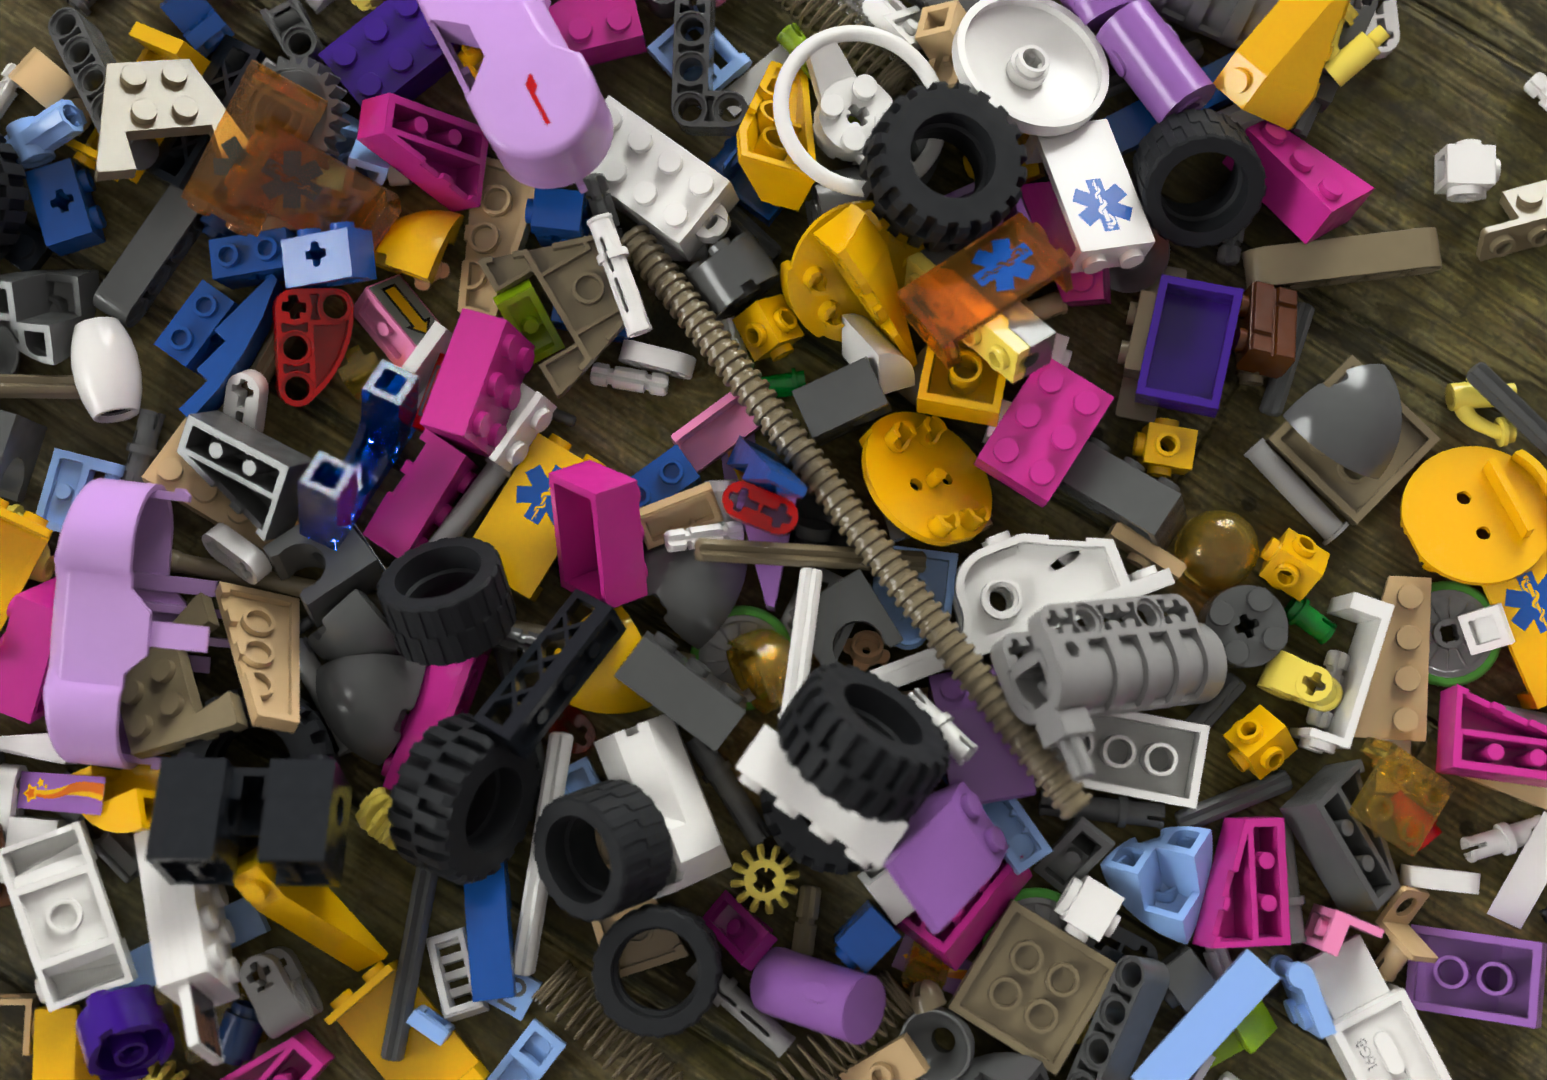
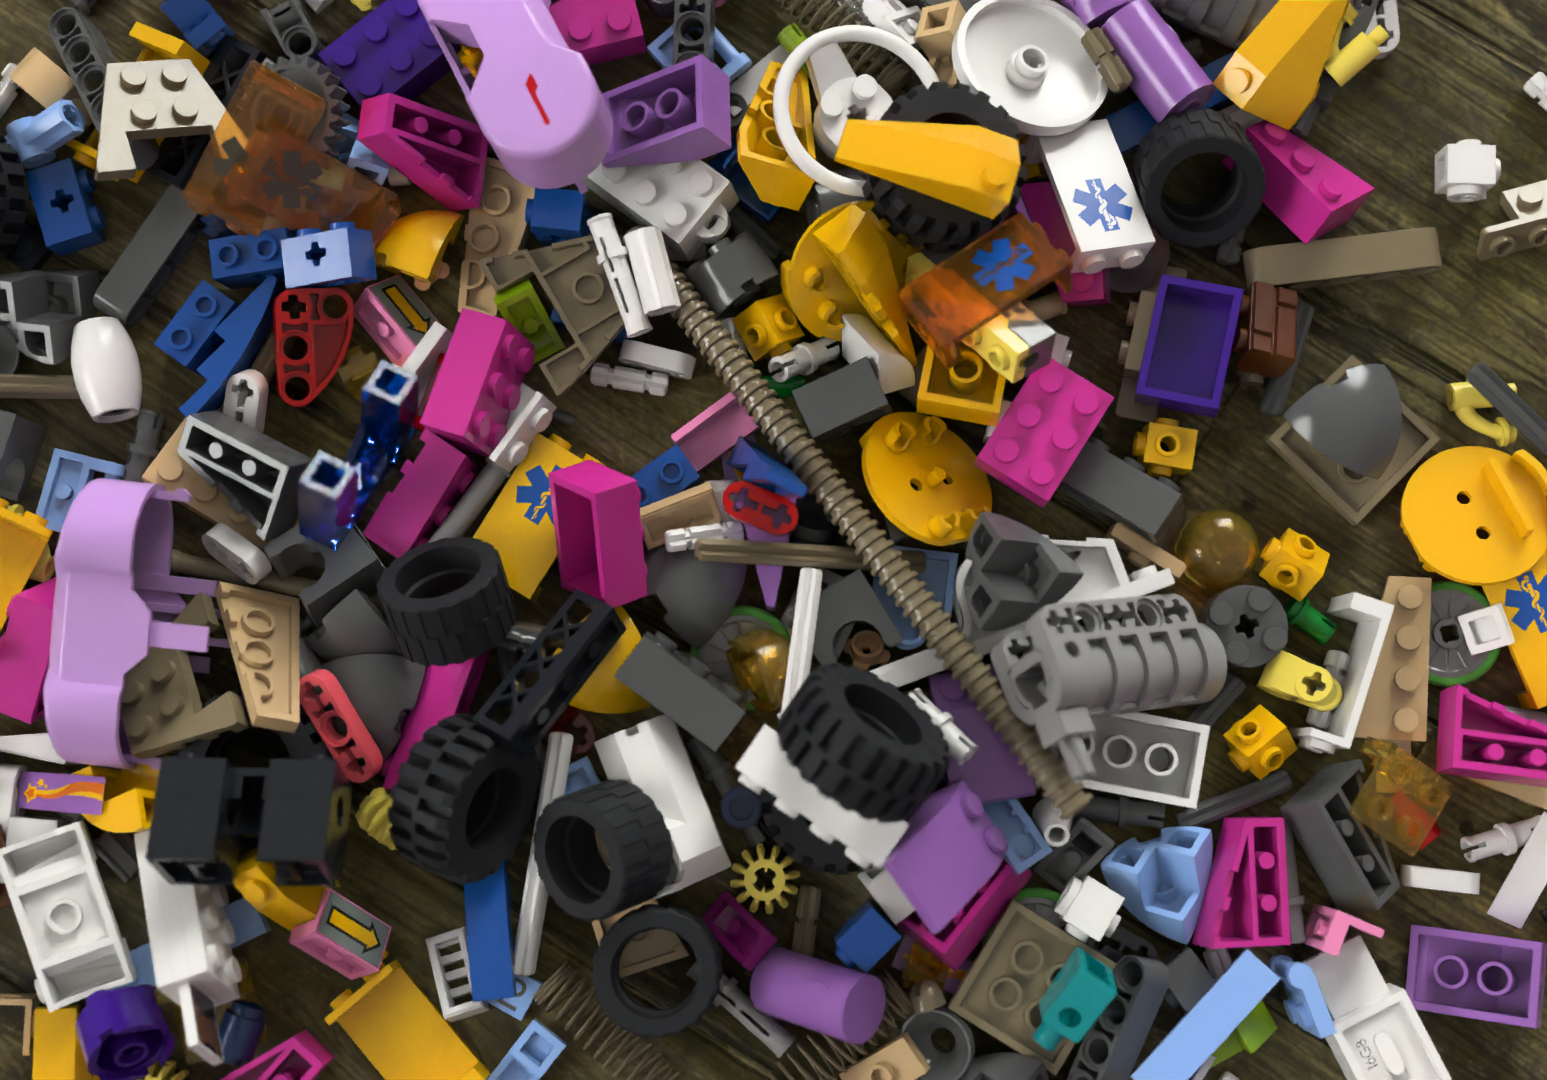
(285, 999): light grey piece -> none
(343, 936): none -> panel
(356, 730): none -> coral beam
(409, 965): dark grey axle -> none
(431, 1024): light blue tile -> none
(601, 201): dark grey axle -> none
(652, 271): none -> white axle
(670, 115): none -> medium lavender slope
(741, 807): none -> dark blue tile
(803, 359): none -> white pin
(944, 161): none -> yellow wedge
(1013, 572): none -> dark grey brick
(1050, 824): none -> white cone
(1082, 986): none -> teal torso
(1111, 66): none -> dark tan piece
(1295, 491): light grey pin -> none
(1404, 941): tan bracket -> none

